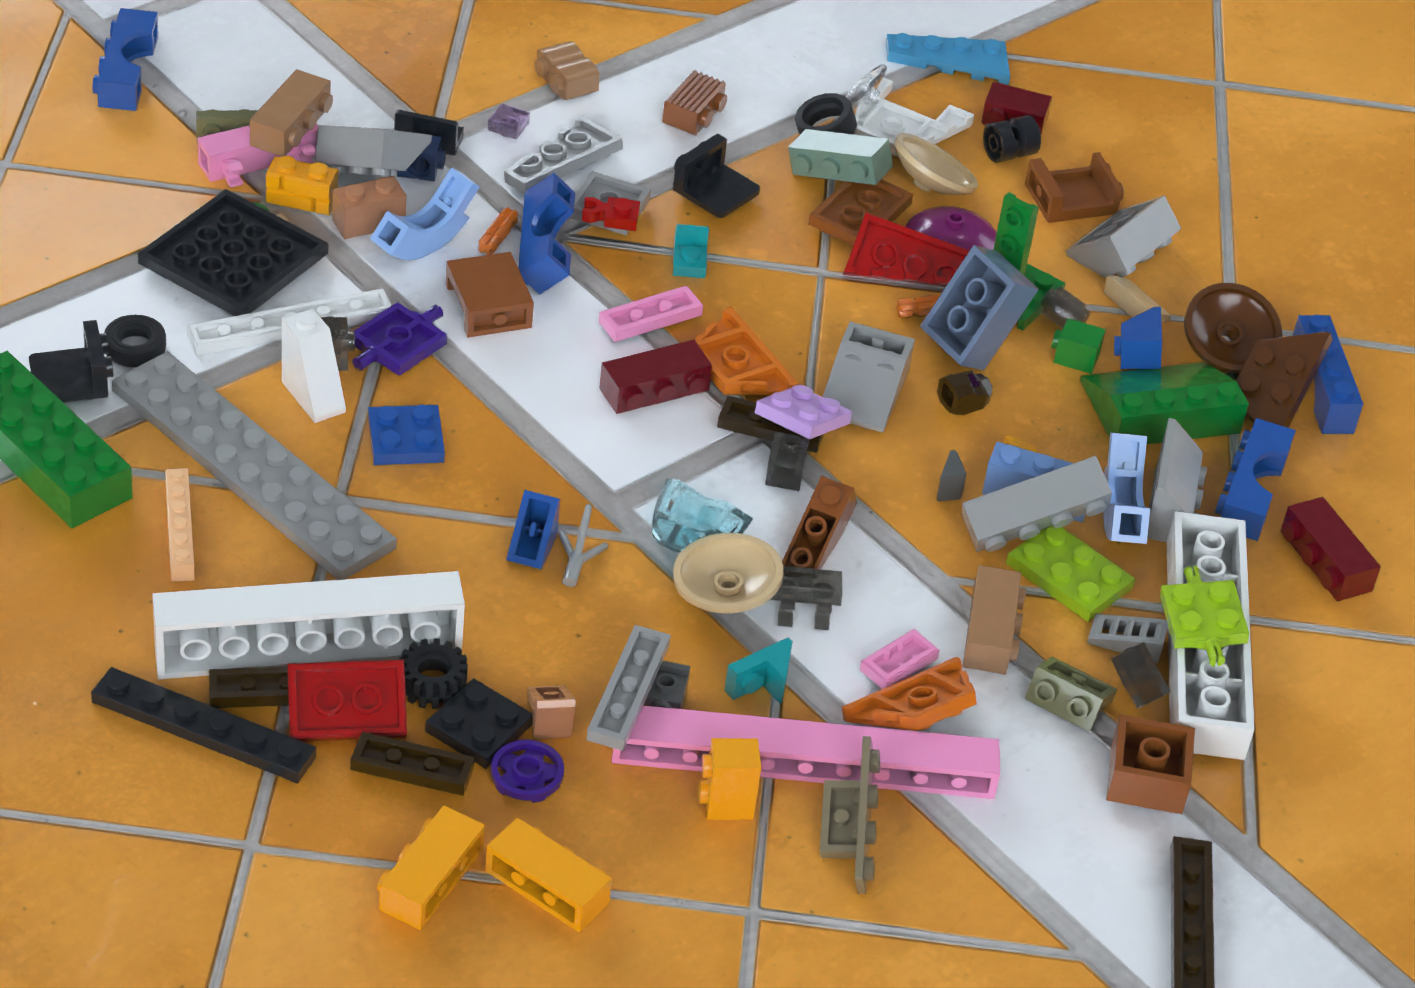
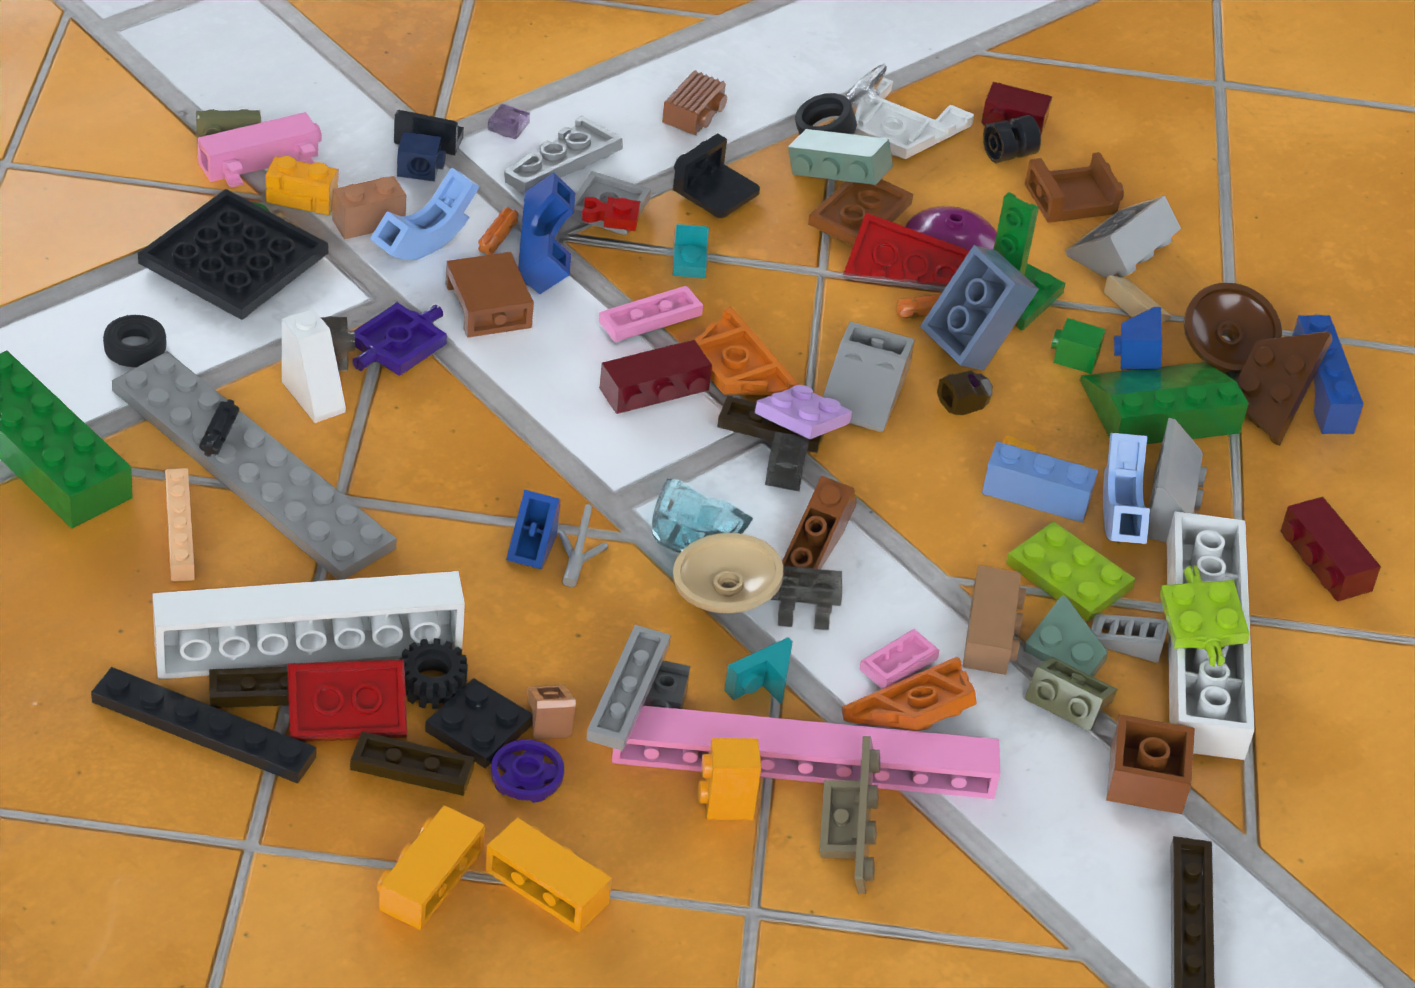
(79, 371): black bracket -> none
(119, 80): blue arch -> none
(219, 428): none -> black axle
(267, 325): white tile -> none
(290, 113): medium nougat brick -> none
(368, 149): light grey slope -> none
(406, 434): blue plate -> none
(567, 70): medium nougat brick -> none
(933, 166): tan dish -> none
(951, 54): dark azure wing -> none
(952, 478): dark grey slope -> none
(1036, 504): light grey brick -> none
(1061, 304): clear smoke brick -> none
(1068, 639): none -> sand green wing
(1140, 675): clear smoke brick -> none
(1263, 455): blue arch -> none

